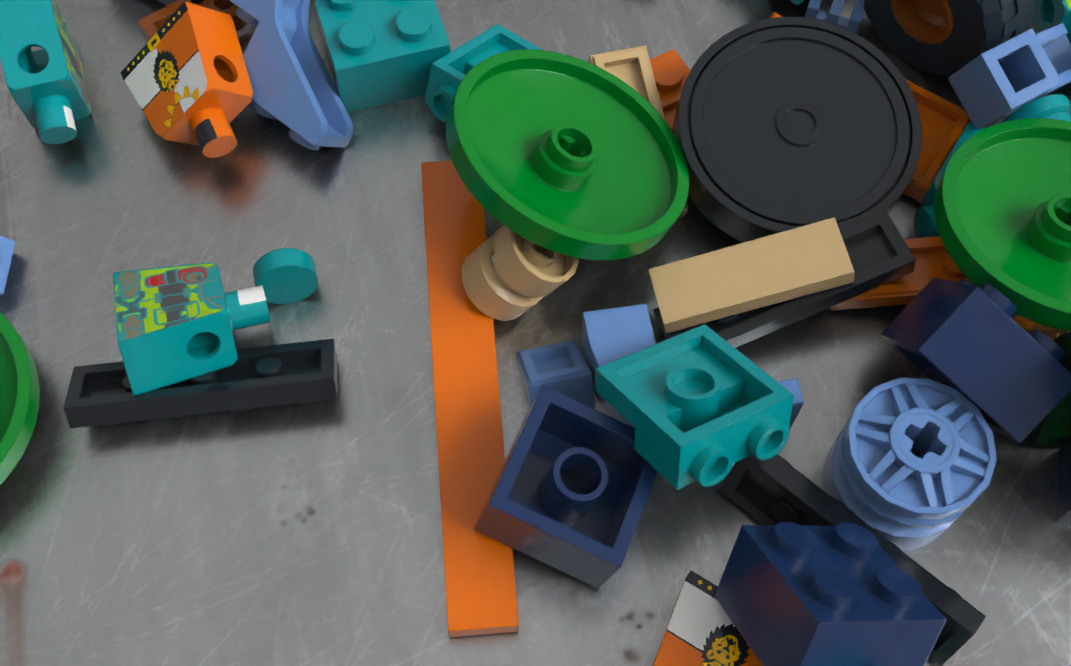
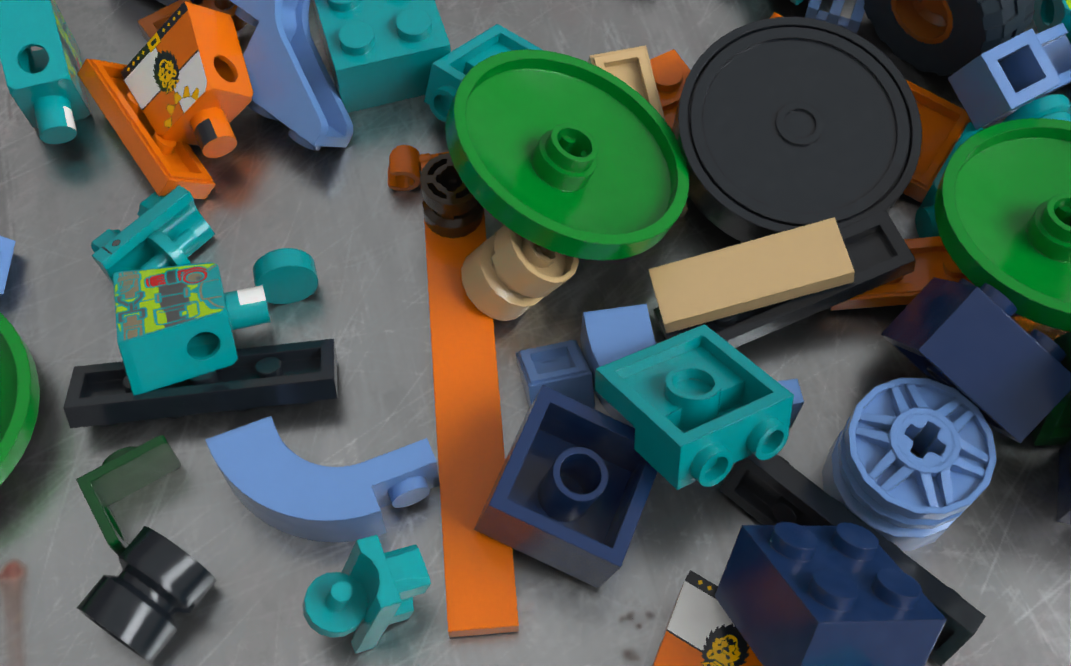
(122, 475): none -> dark green bracket
(148, 592): none -> black wheel
(161, 160): none -> orange tile
(161, 237): none -> teal hips
(318, 499): none -> medium blue arch
(367, 594): none -> teal hips
(406, 167): none -> orange hand
(447, 202): none -> dark brown wheel

